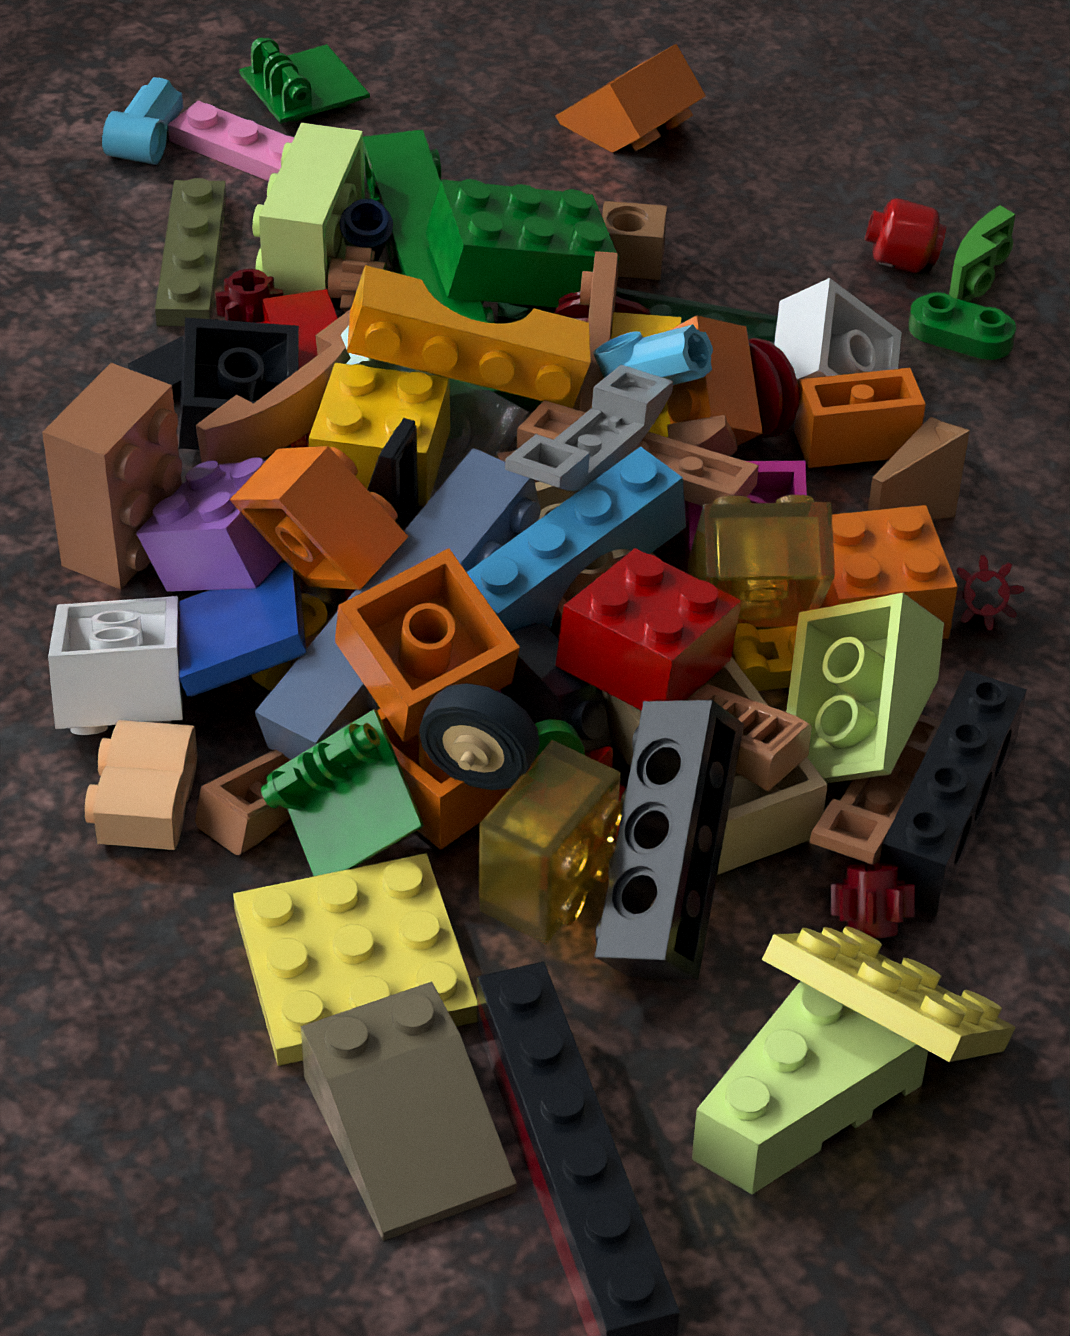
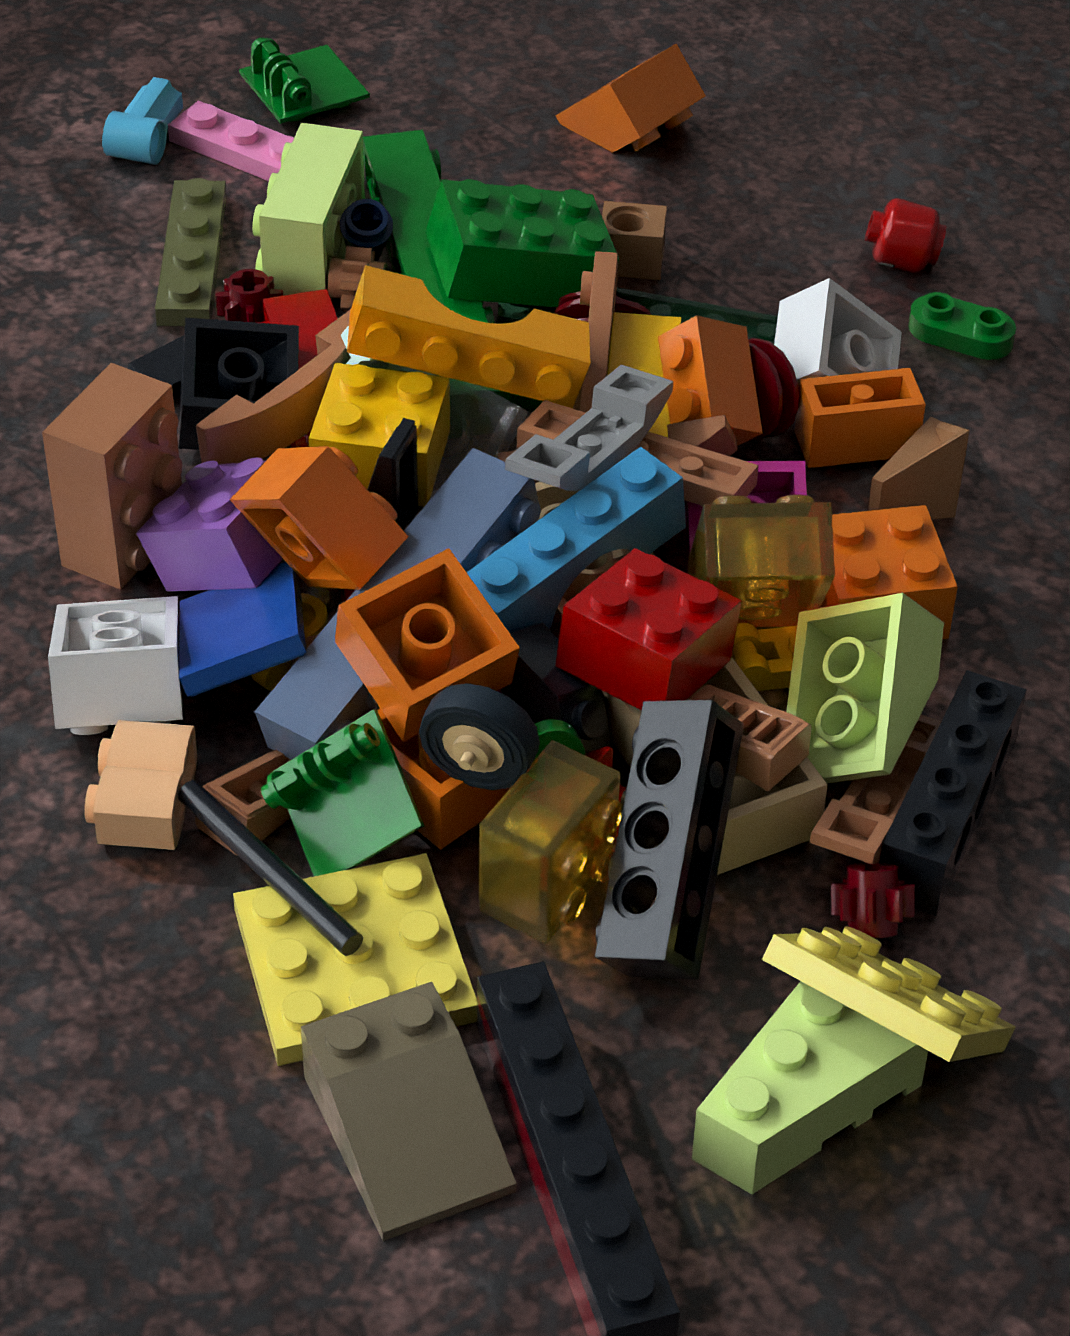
(270, 868): none -> black bar
(673, 354): medium azure piece -> none
(982, 248): bright green slope -> none
(1003, 589): dark red gear -> none

